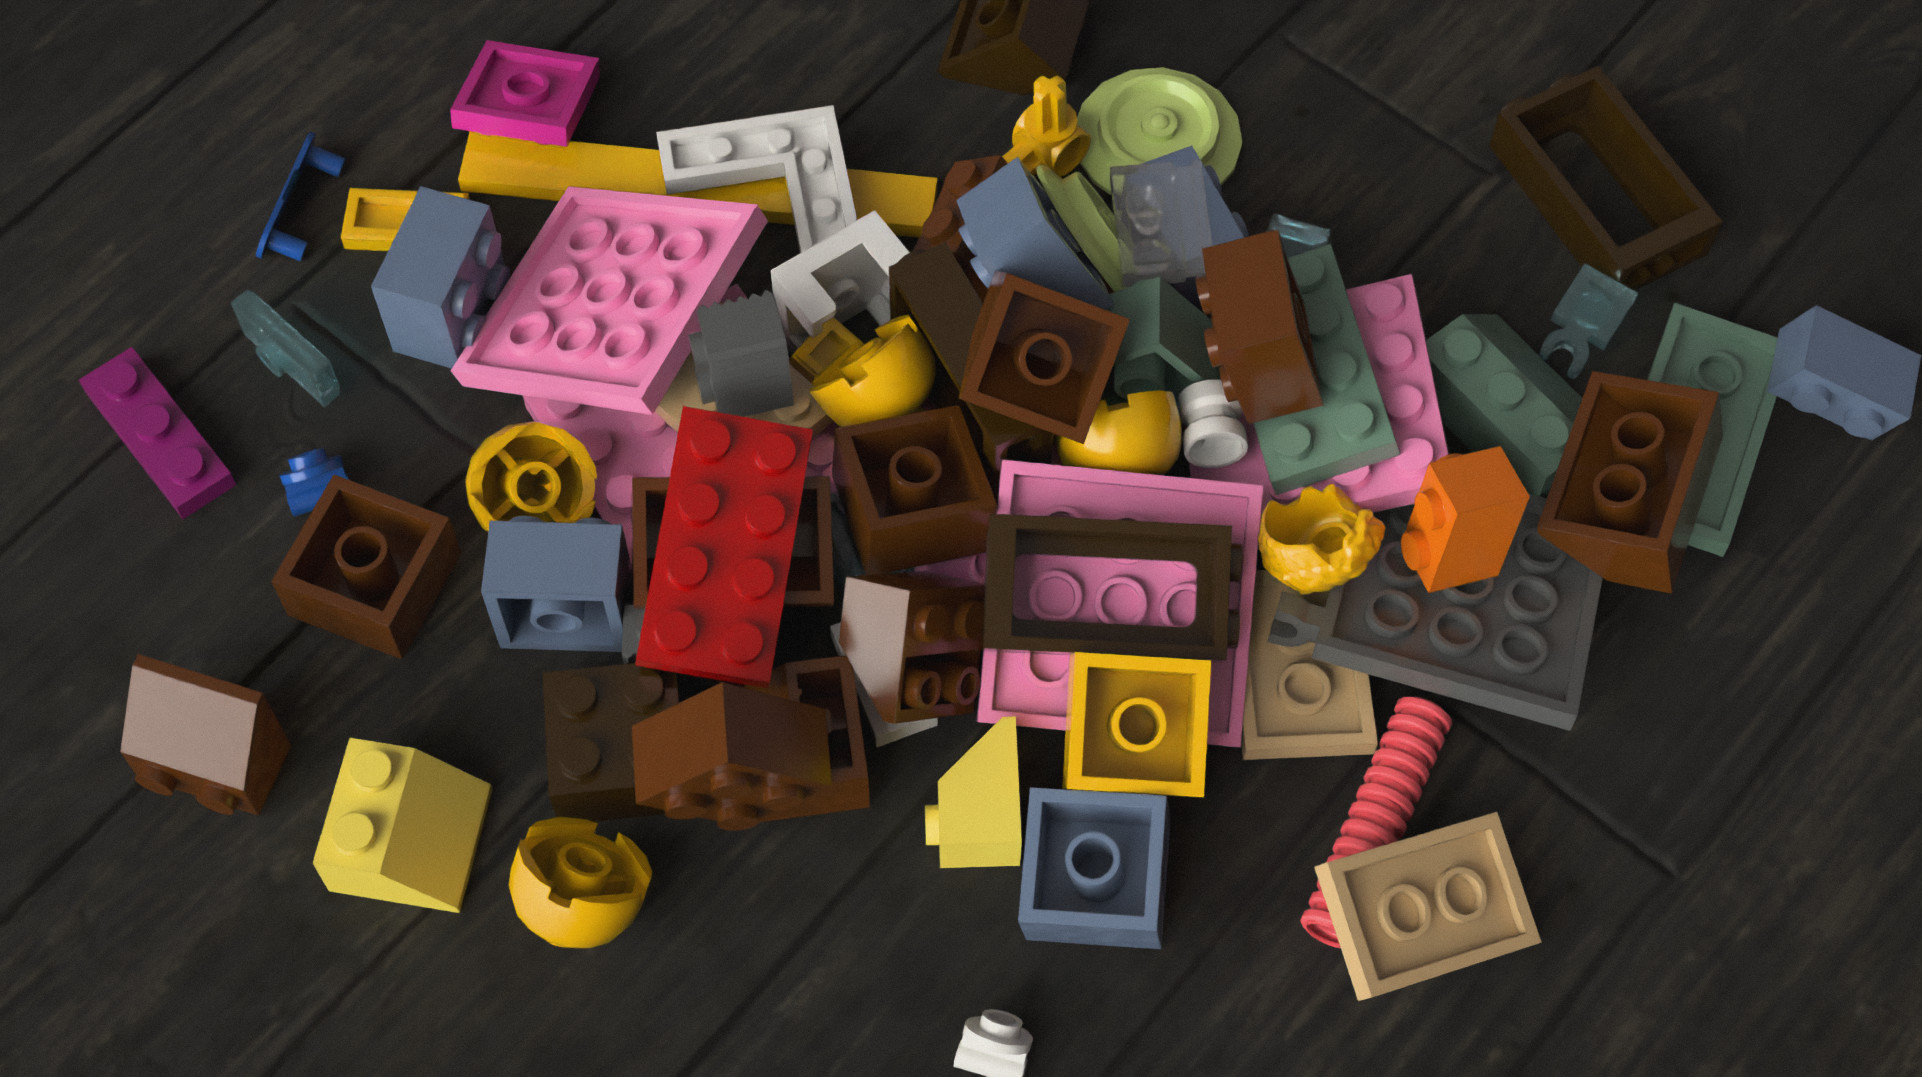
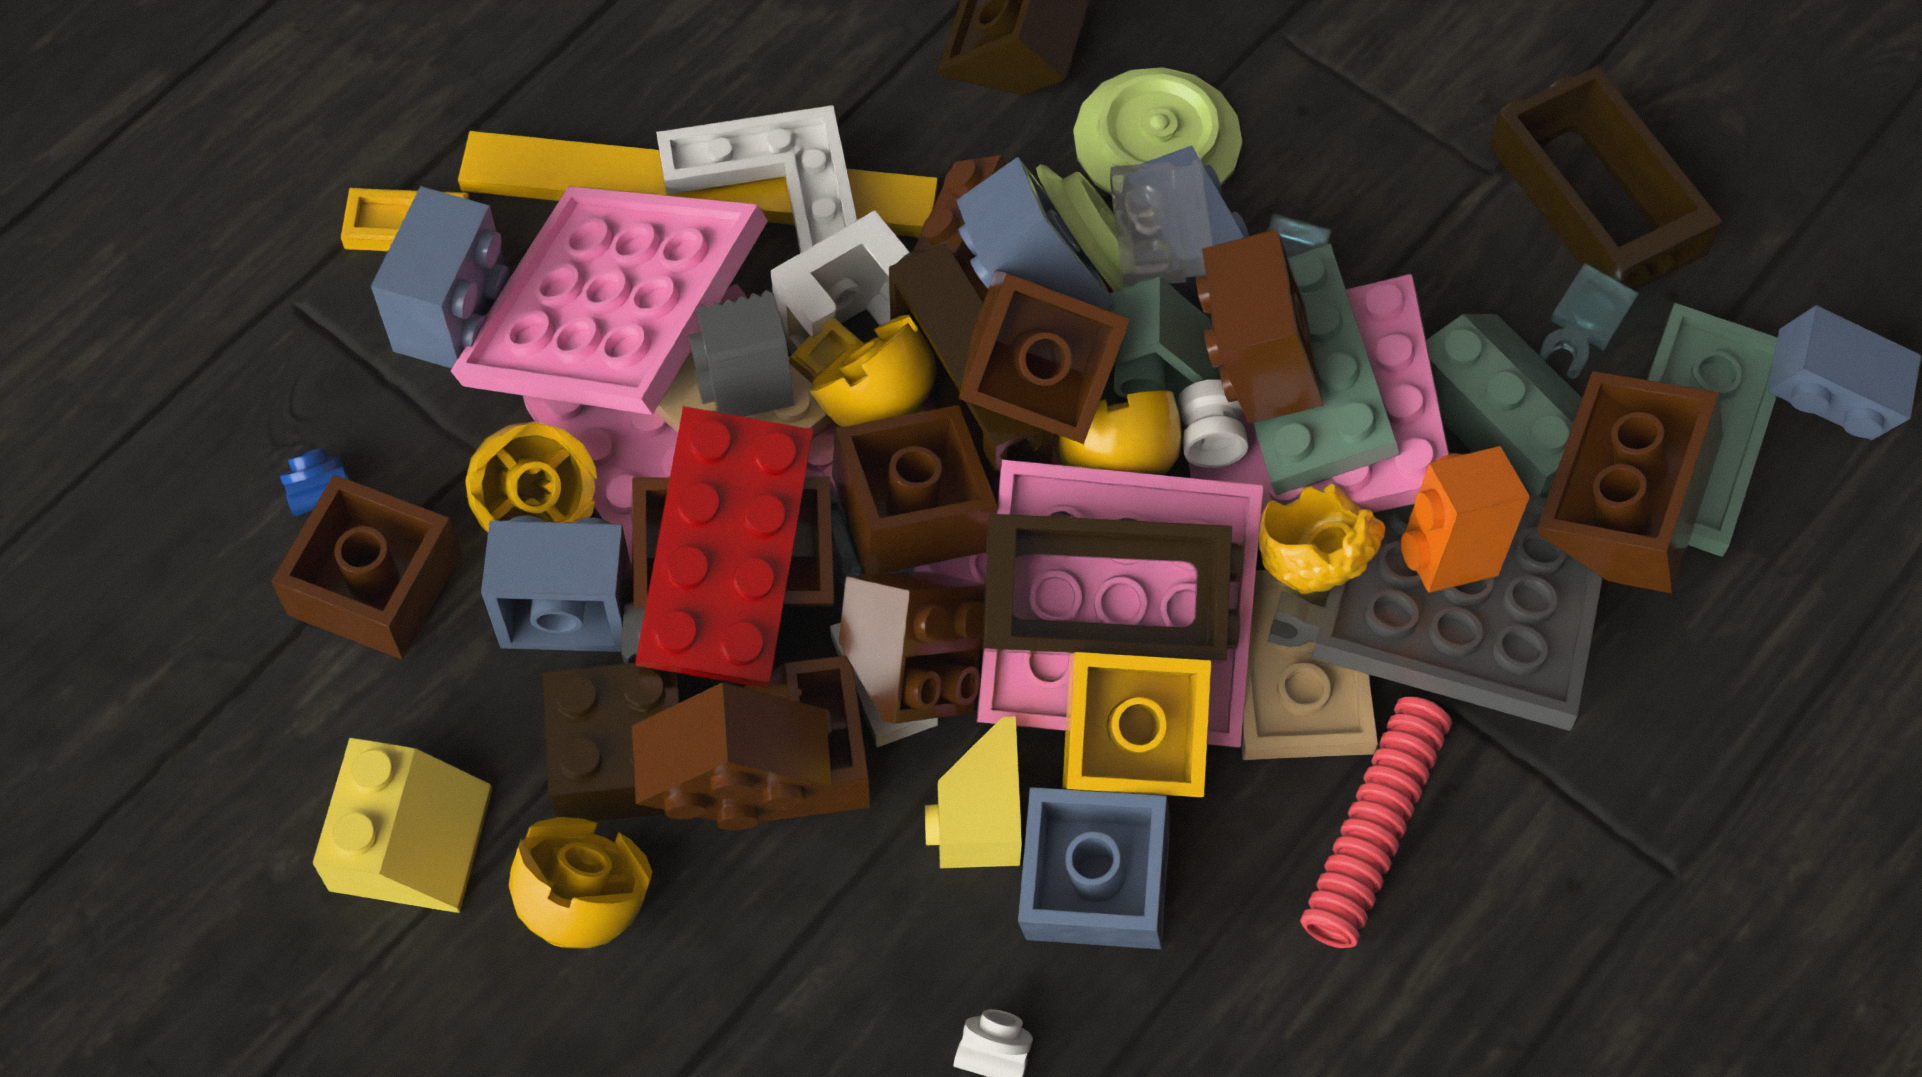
(157, 432): magenta plate -> none
(201, 737): slope -> none
(280, 241): blue piece -> none
(285, 349): clear light blue plate -> none
(525, 93): dark pink plate -> none
(1049, 131): yellow axle -> none
(1427, 905): tan plate -> none

